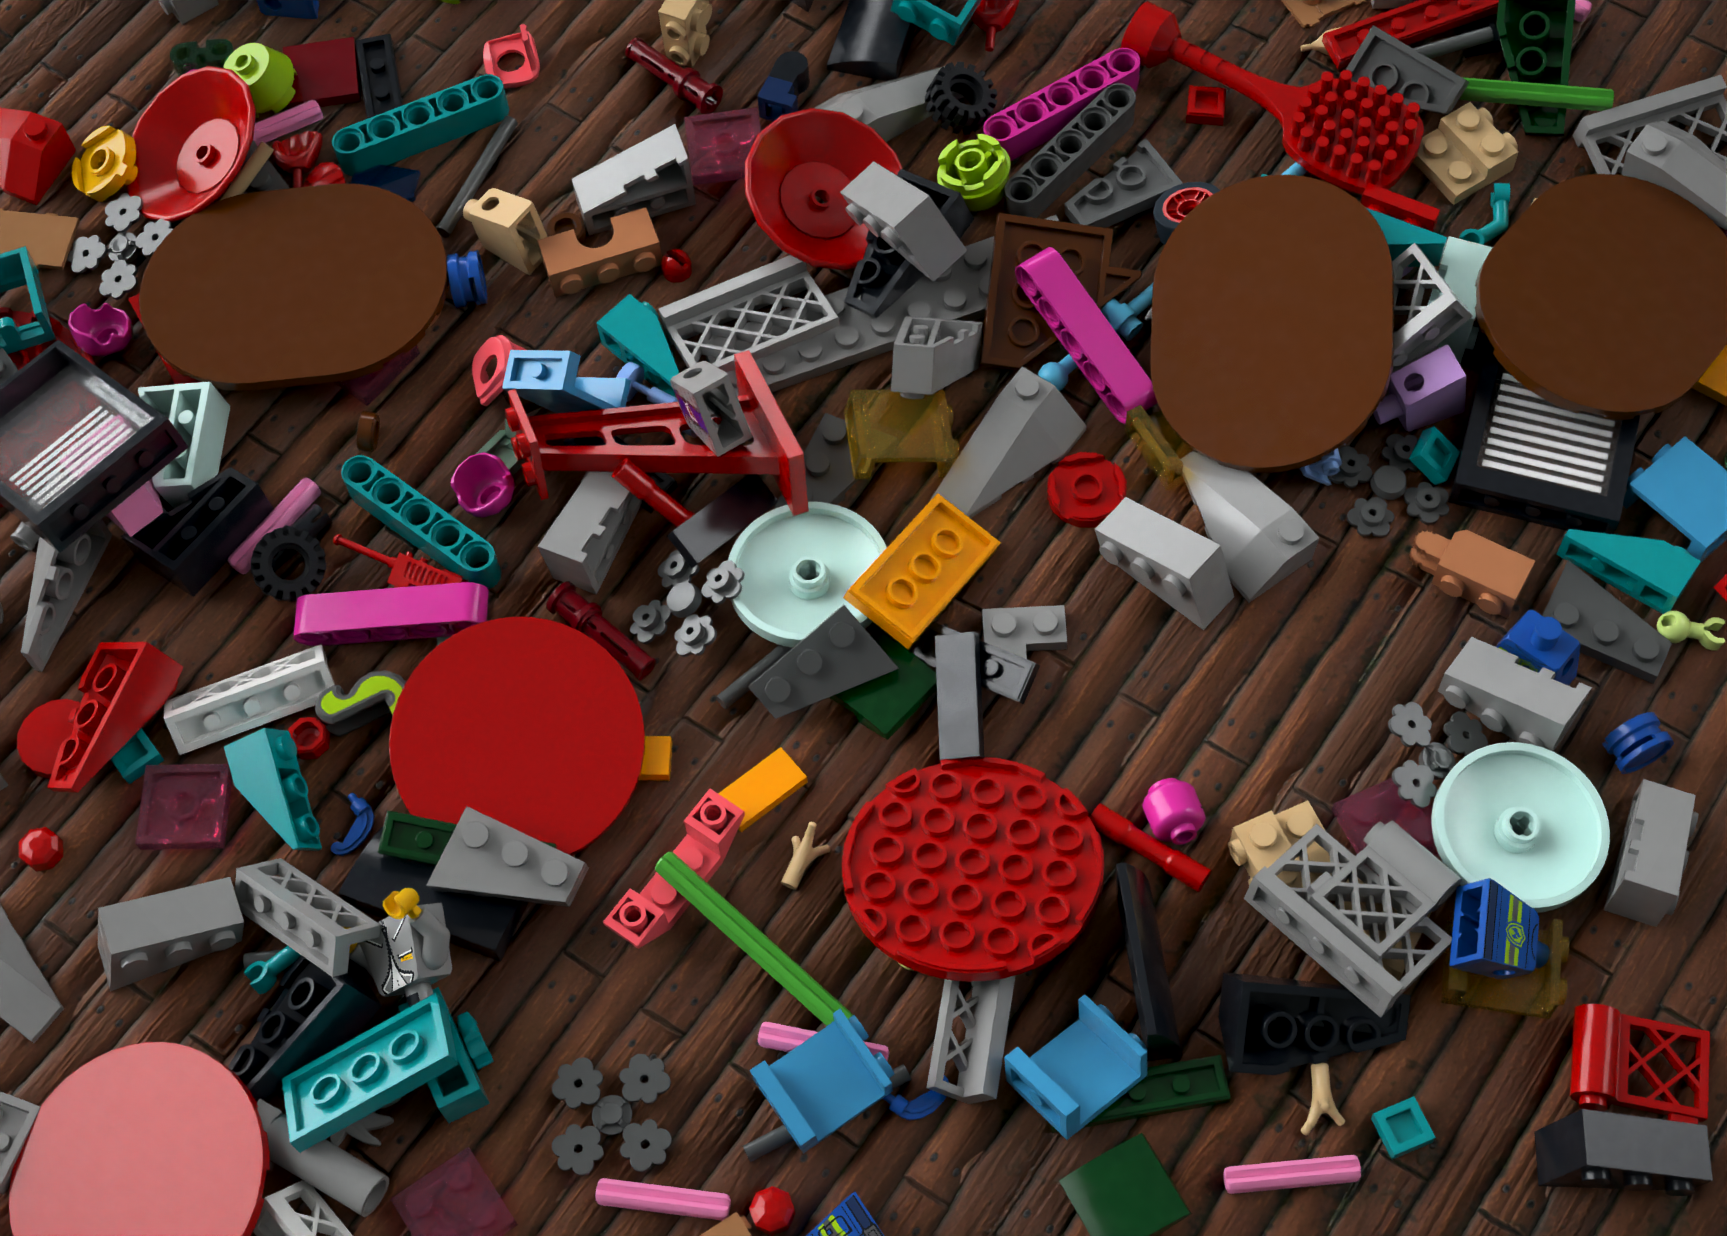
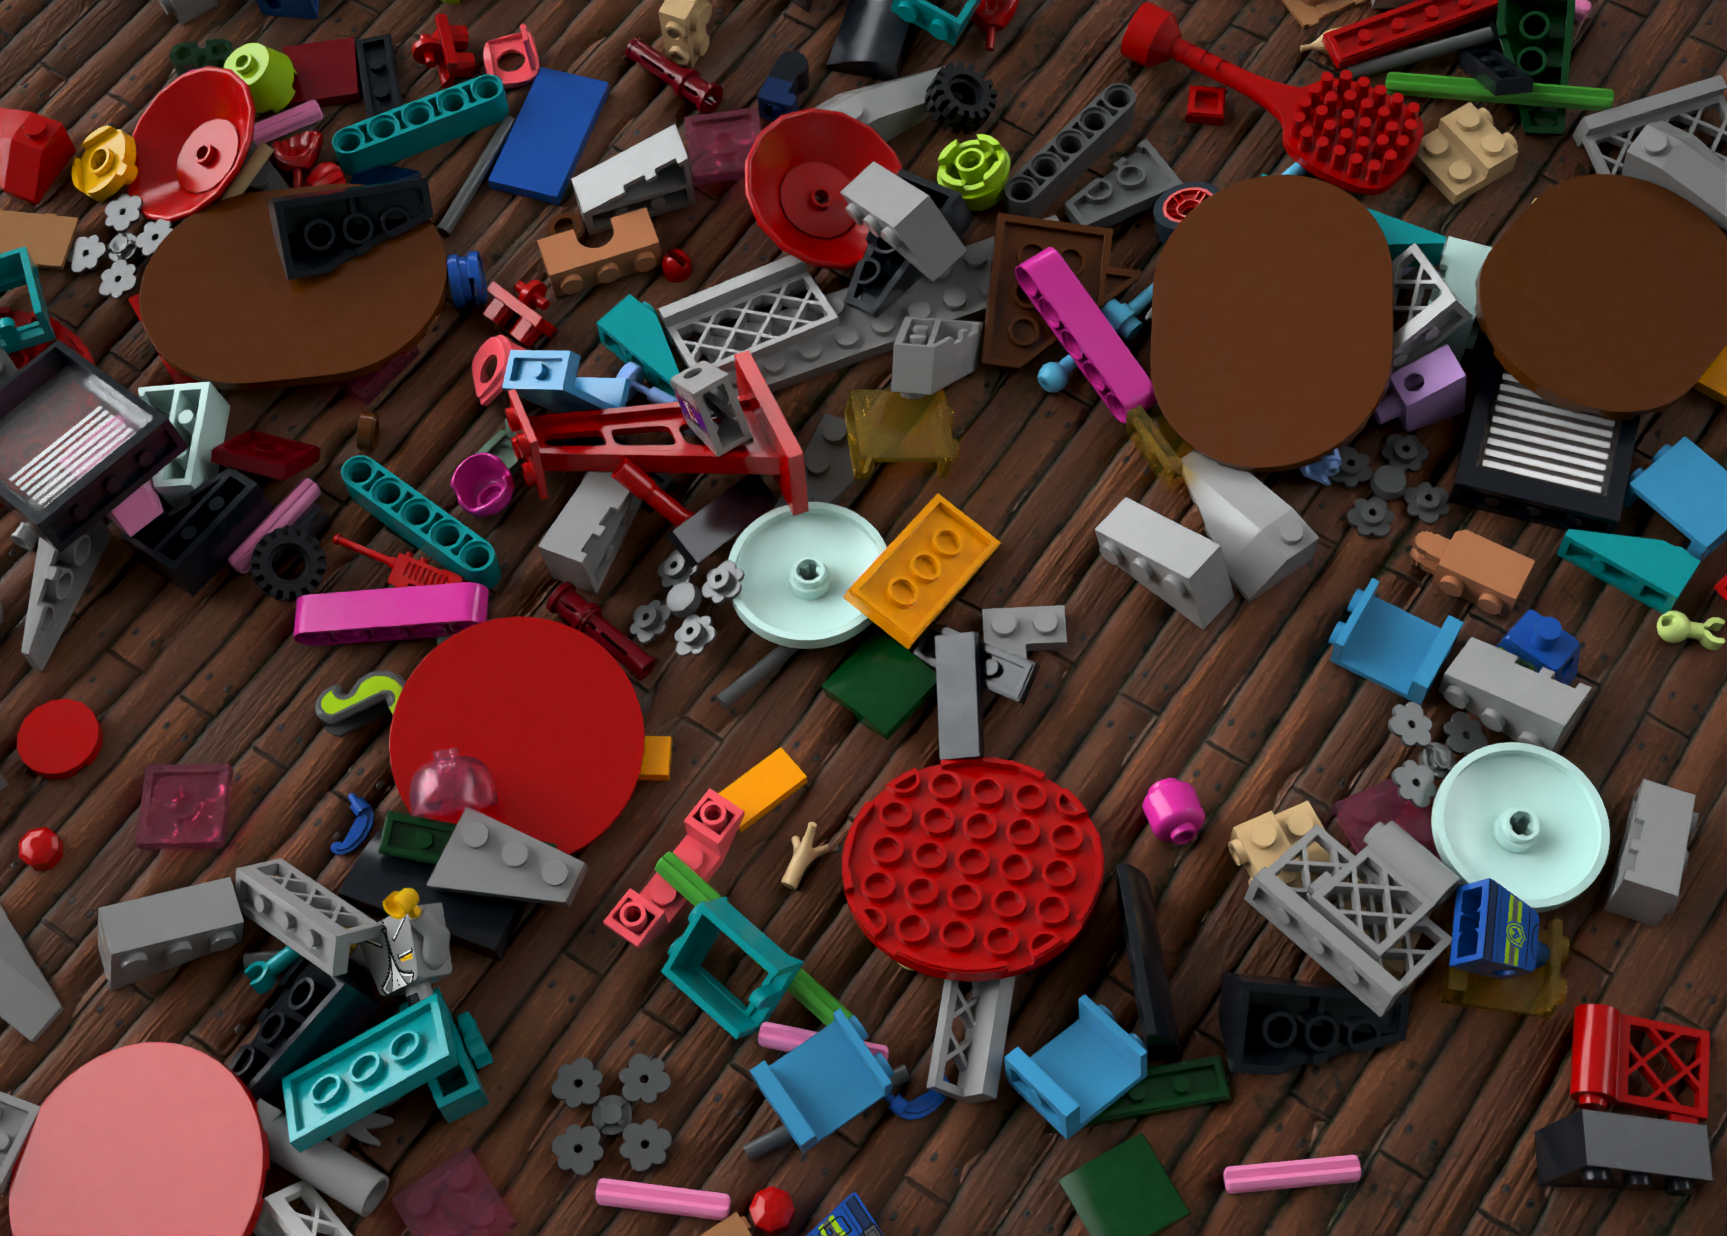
(100, 330): dark pink hair -> none
(121, 693): red wedge -> none
(135, 755): teal plate -> none
(247, 699): white fence -> none
(266, 454): none -> dark red tile
(270, 779): teal slope -> none
(310, 737): red tile -> none
(332, 226): none -> black wedge
(441, 48): none -> red hips
(451, 785): none -> clear pink cylinder
(507, 227): tan torso -> none
(530, 324): none -> red hips
(549, 135): none -> blue tile
(708, 993): none -> teal window
(822, 665): dark grey wing -> none
(1016, 438): light grey wedge -> none
(1053, 107): dark pink beam -> none
(1085, 489): red tile -> none
(1172, 861): red piece -> none
(1321, 1098): tan bar -> none
(1392, 645): none -> dark azure panel
(1400, 207): red plate -> none
(1403, 1127): teal plate -> none
(1406, 72): dark grey wing -> none
(1434, 455): teal plate -> none
(1494, 71): none -> black tile
(1499, 202): teal arm -> none
(1606, 626): dark grey wing -> none
(1638, 742): blue wheel -> none

